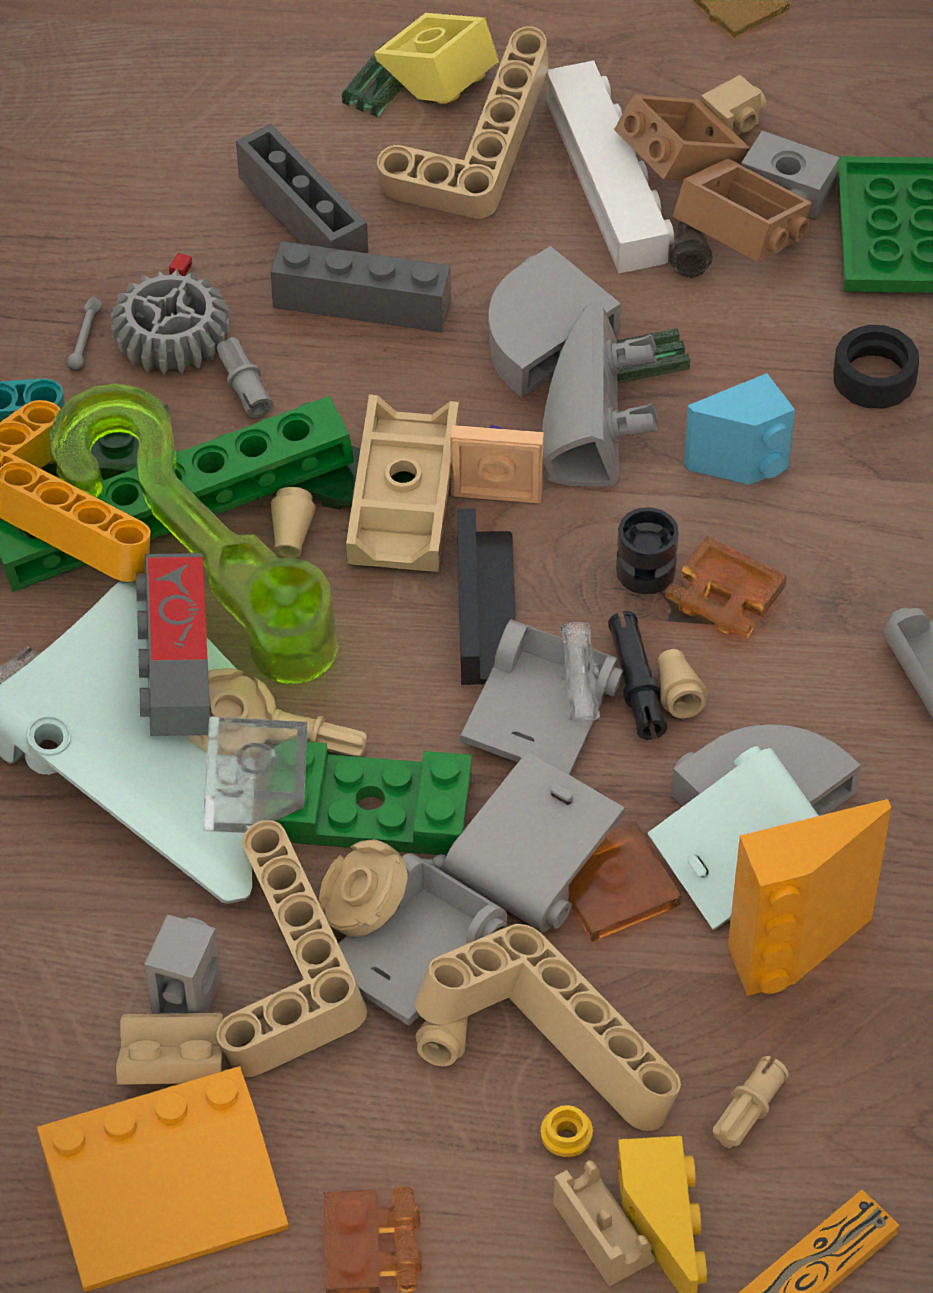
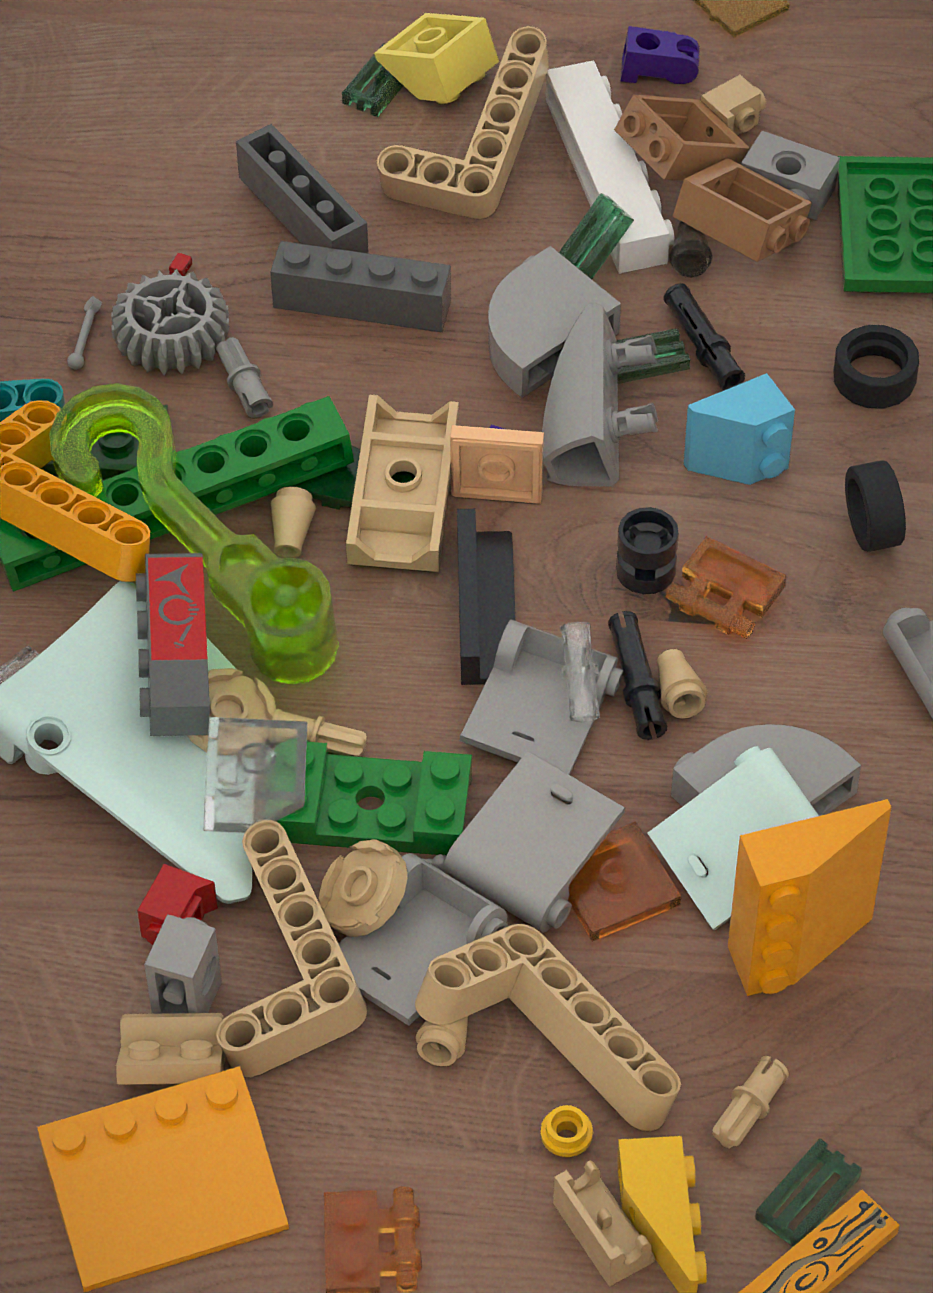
(177, 895): none -> red window
(589, 235): none -> clear green tile
(659, 55): none -> dark purple leg
(712, 349): none -> black pin
(832, 1163): none -> clear green tile
(875, 505): none -> black tyre

